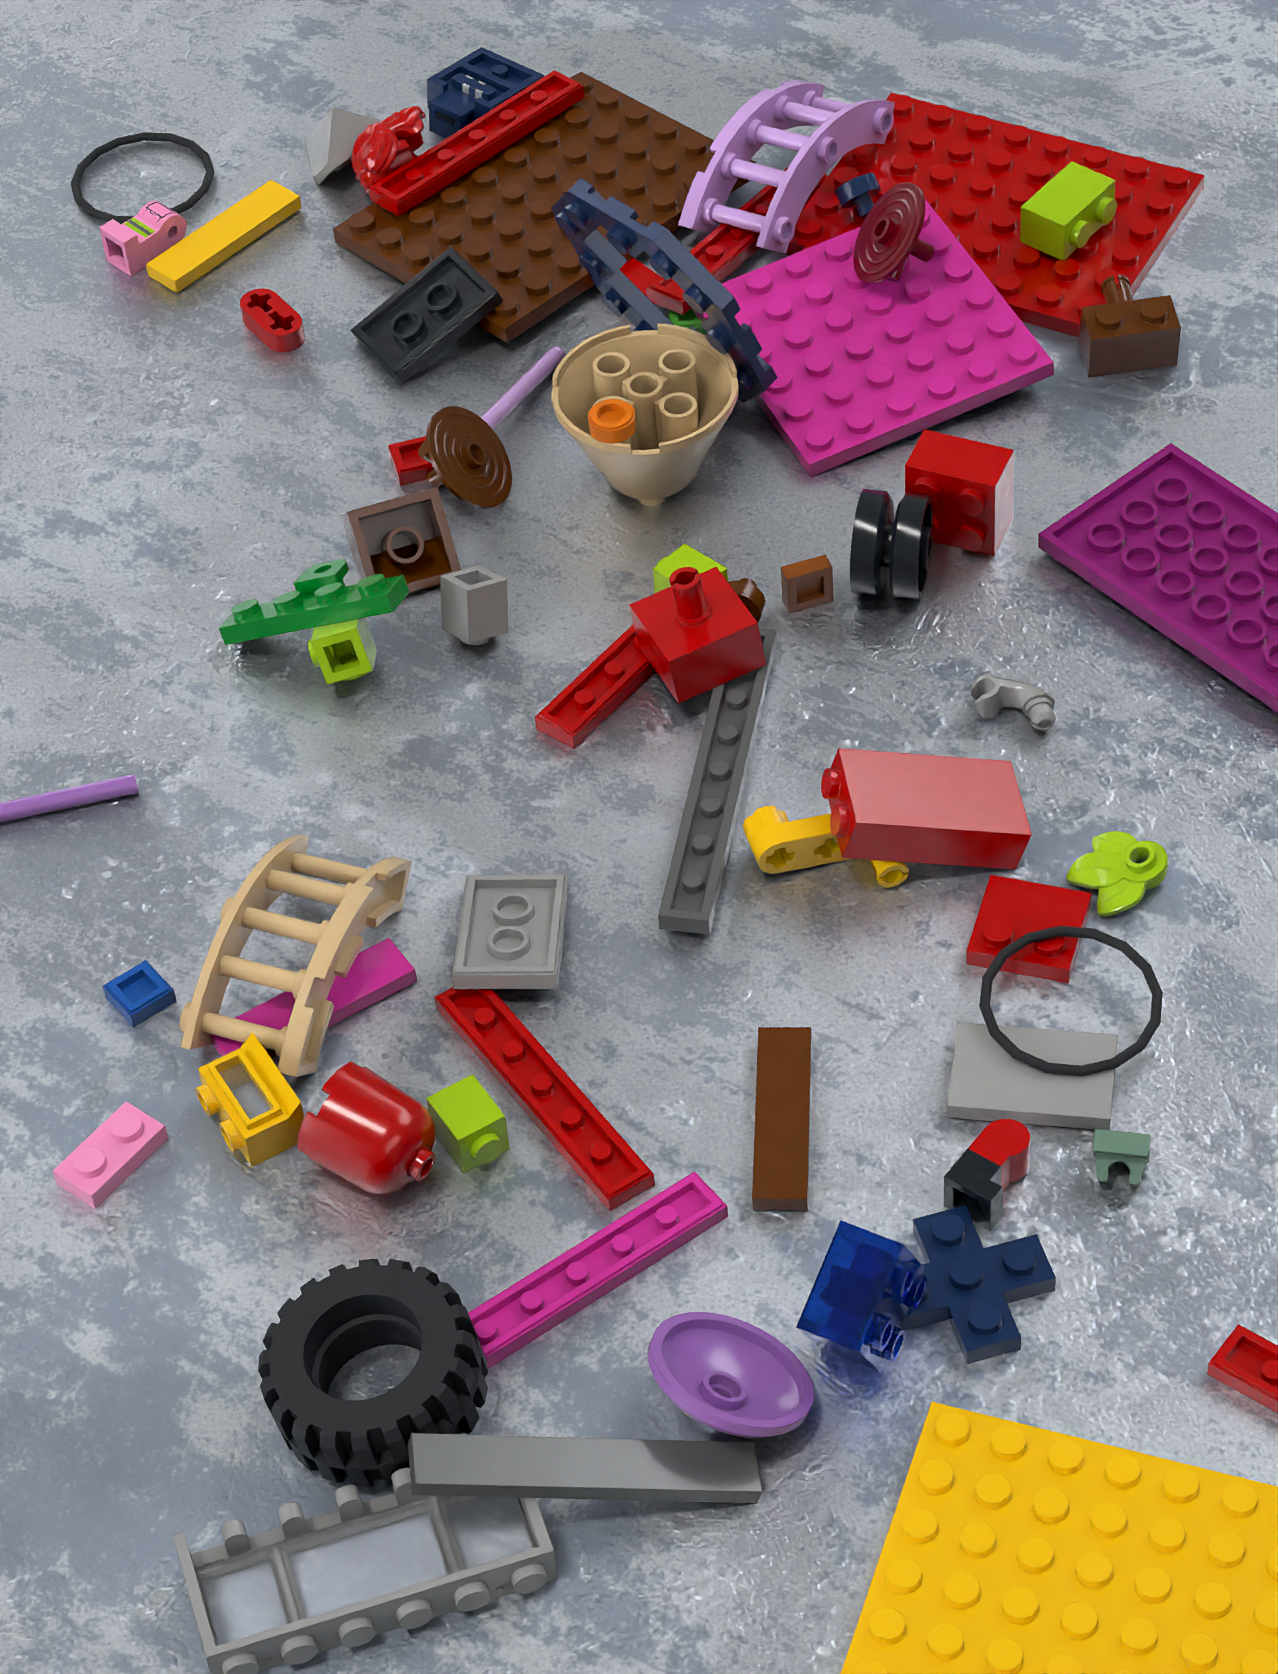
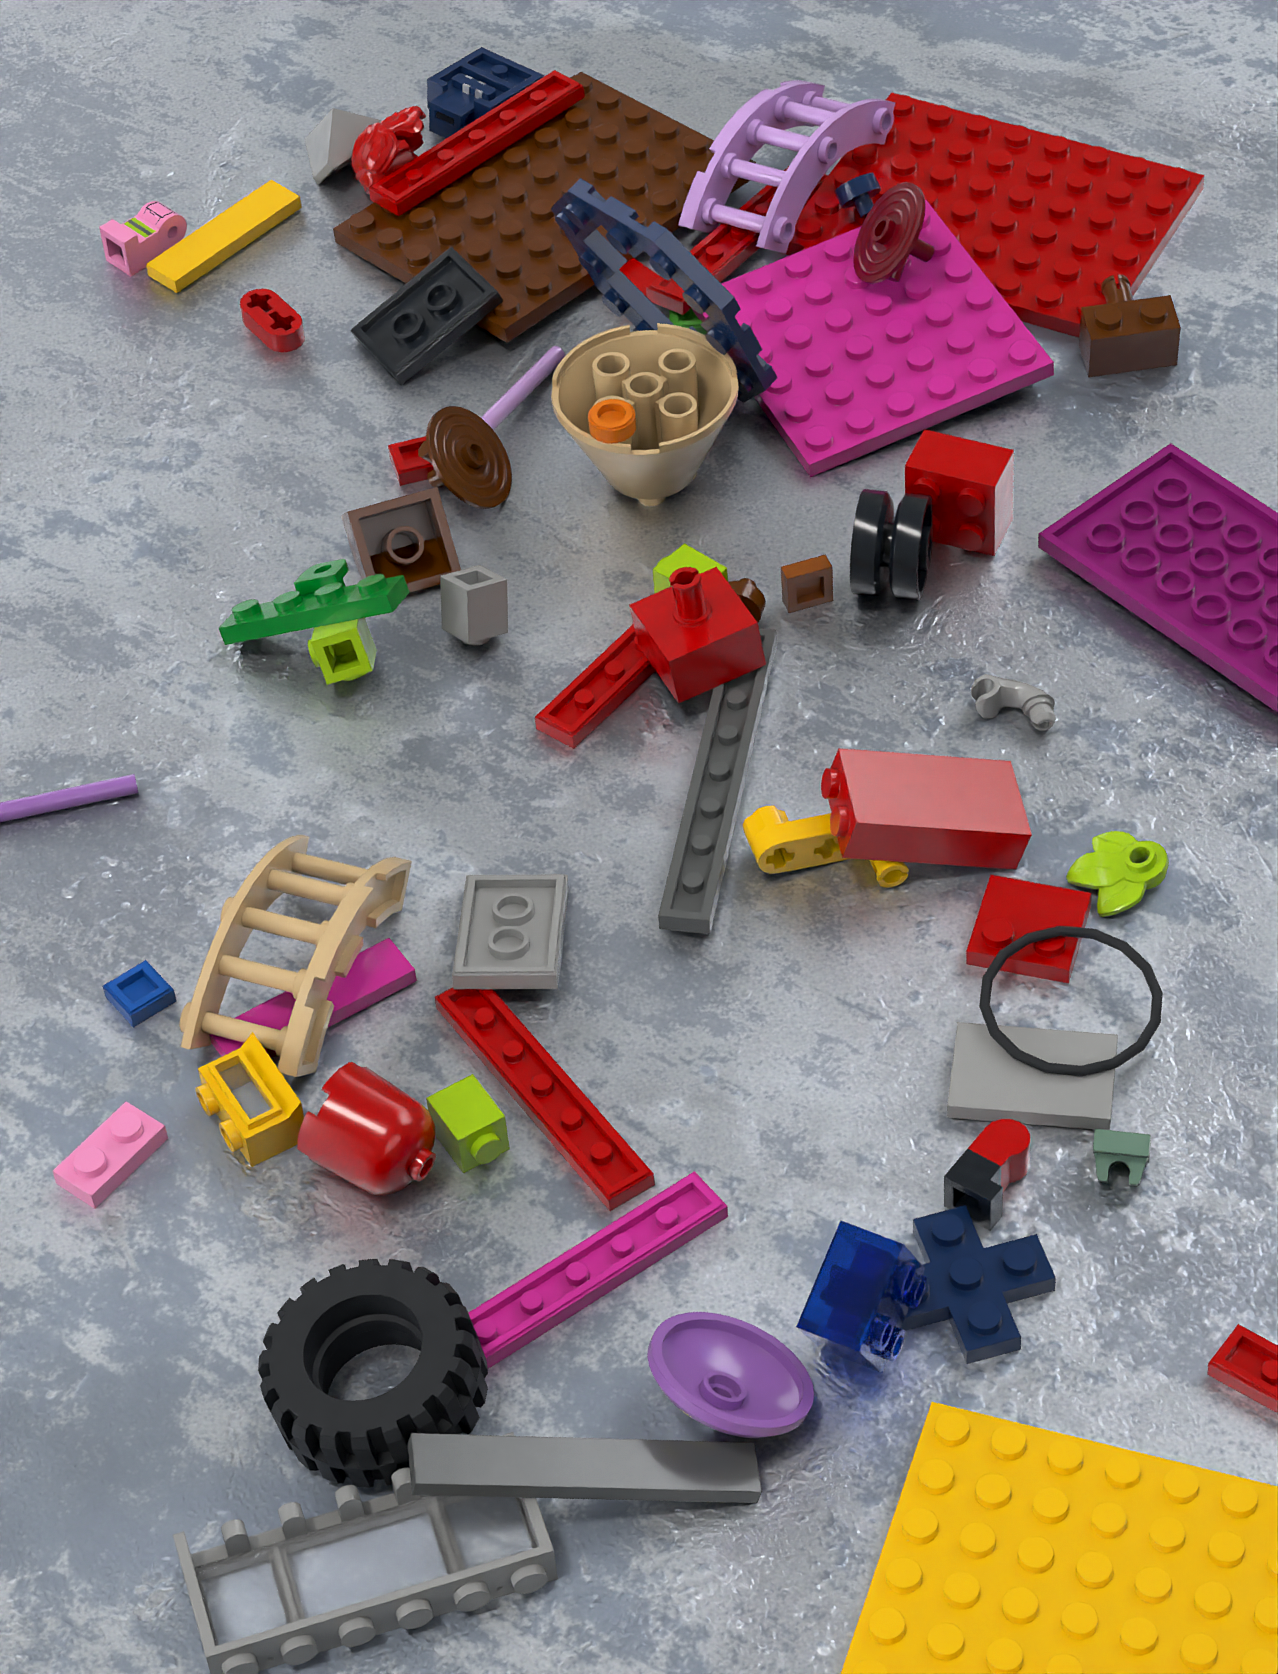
(145, 136): black piece -> none
(782, 1119): reddish brown tile -> none
(1068, 211): lime brick -> none

